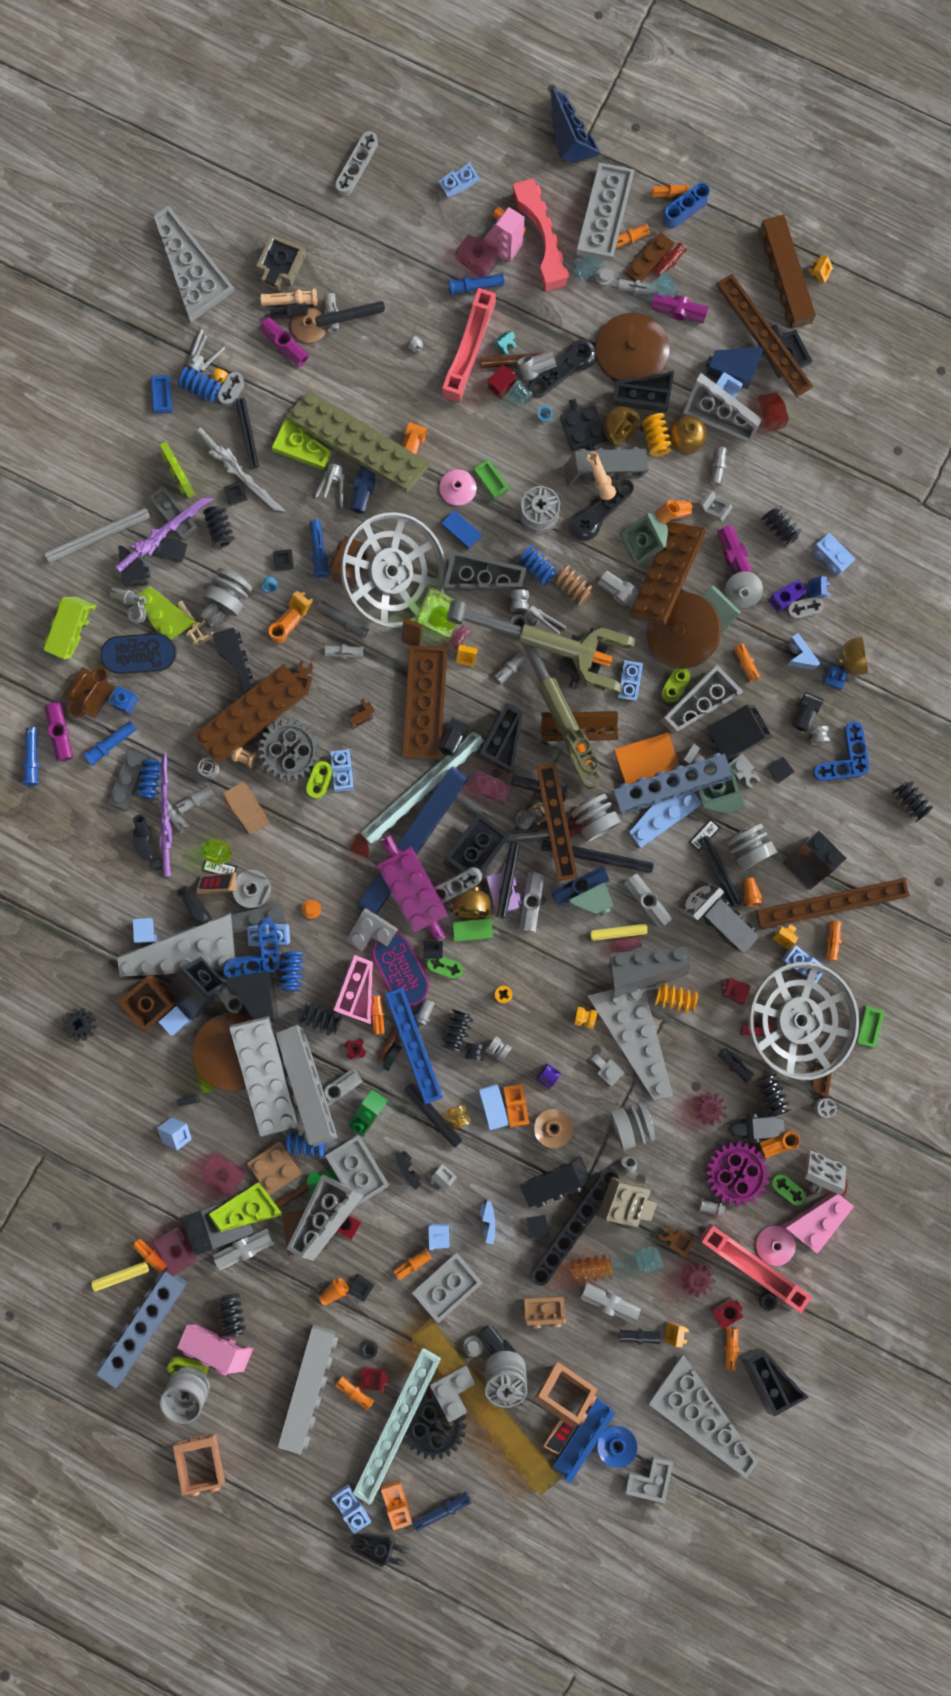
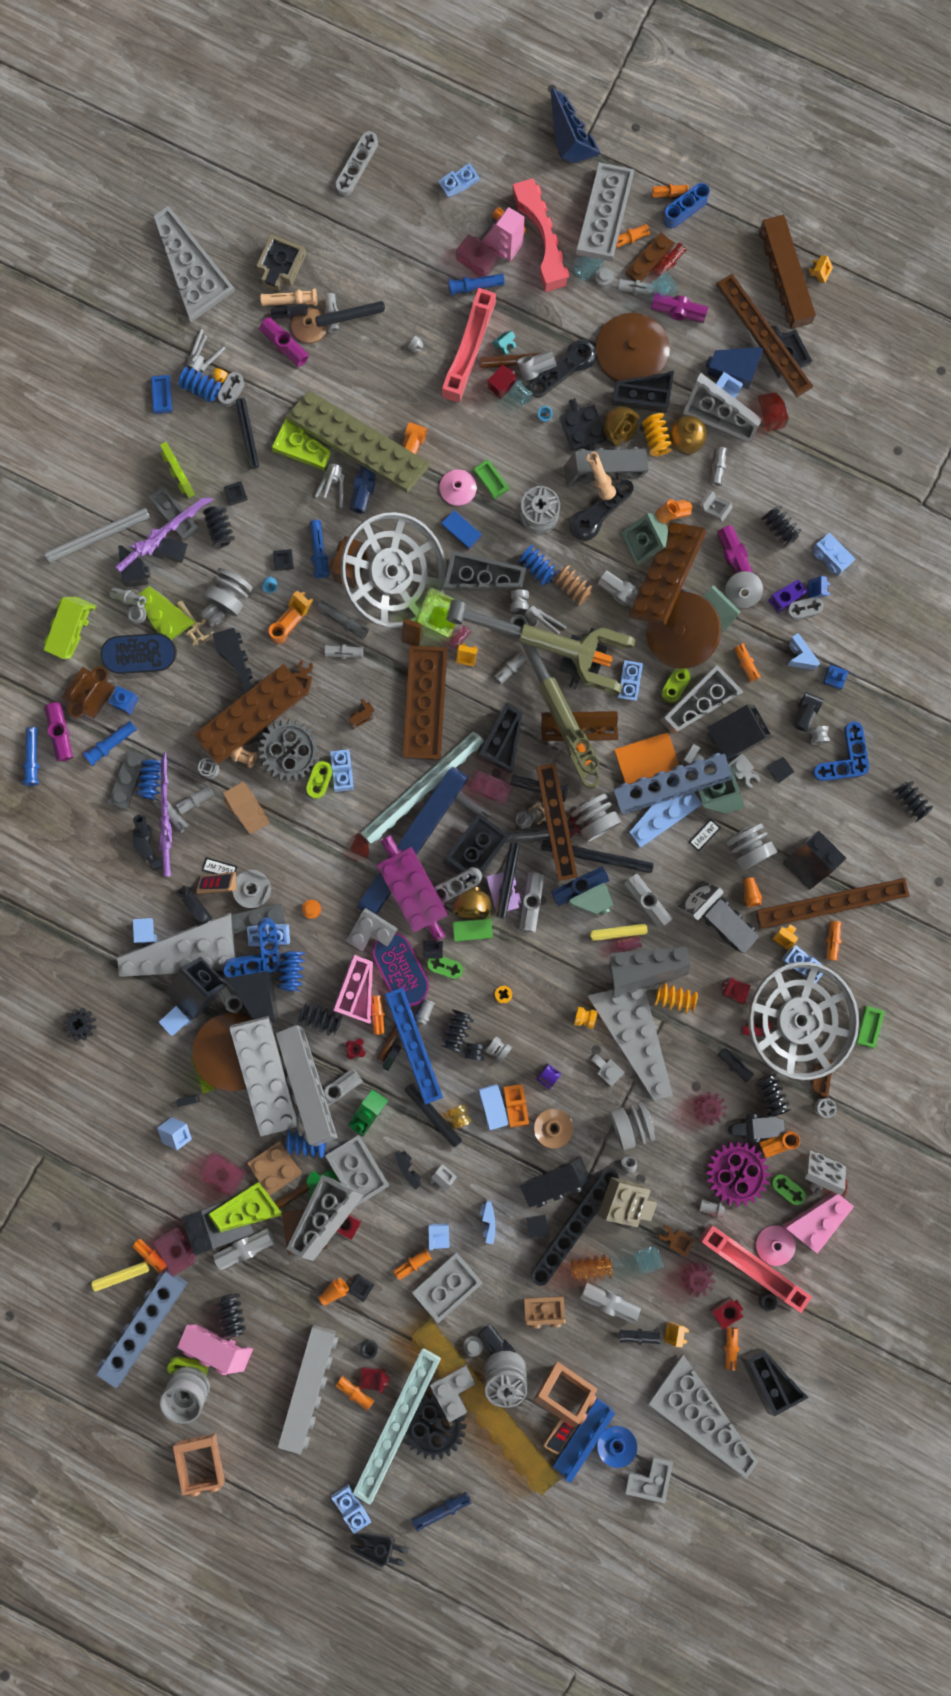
(147, 1002): reddish brown brick -> none
(216, 851): clear neon green head -> none
(233, 467): light grey sword -> none
(396, 1505): orange slope -> none
(454, 734): black piece -> none
(720, 871): black axle -> none
(854, 657): pearl gold cylinder -> none

